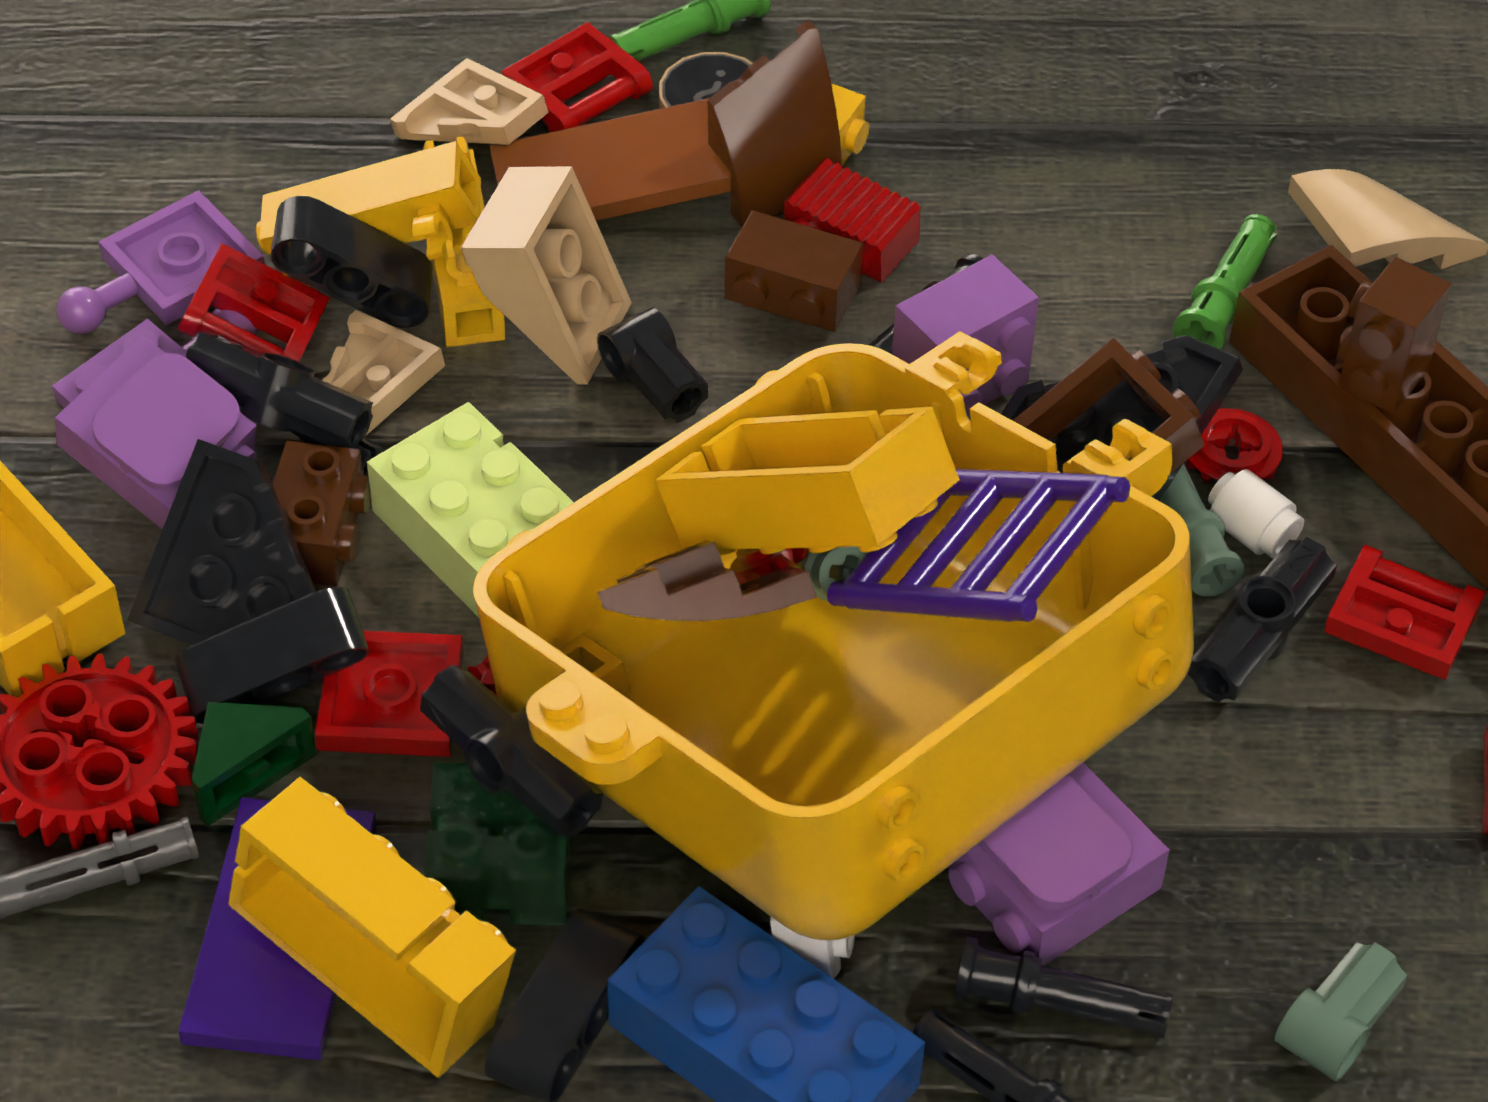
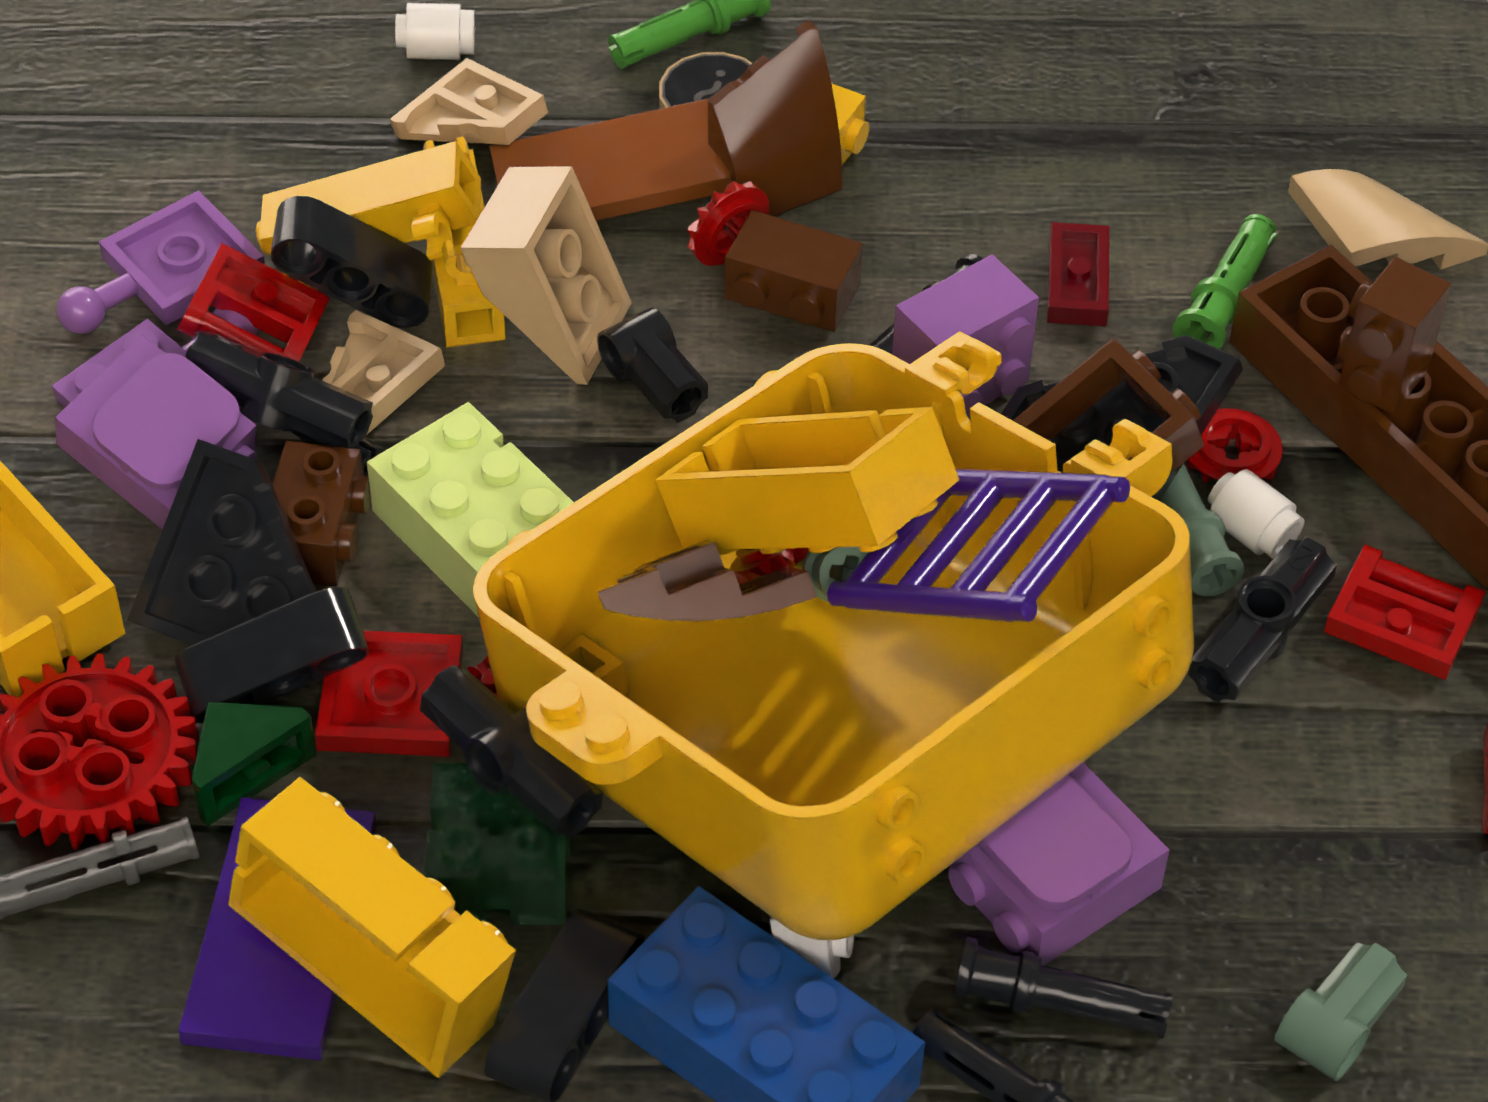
(435, 31): none -> white brick
(574, 65): red plate -> none
(732, 208): none -> red gear
(857, 210): red brick -> none
(1078, 274): none -> dark red plate

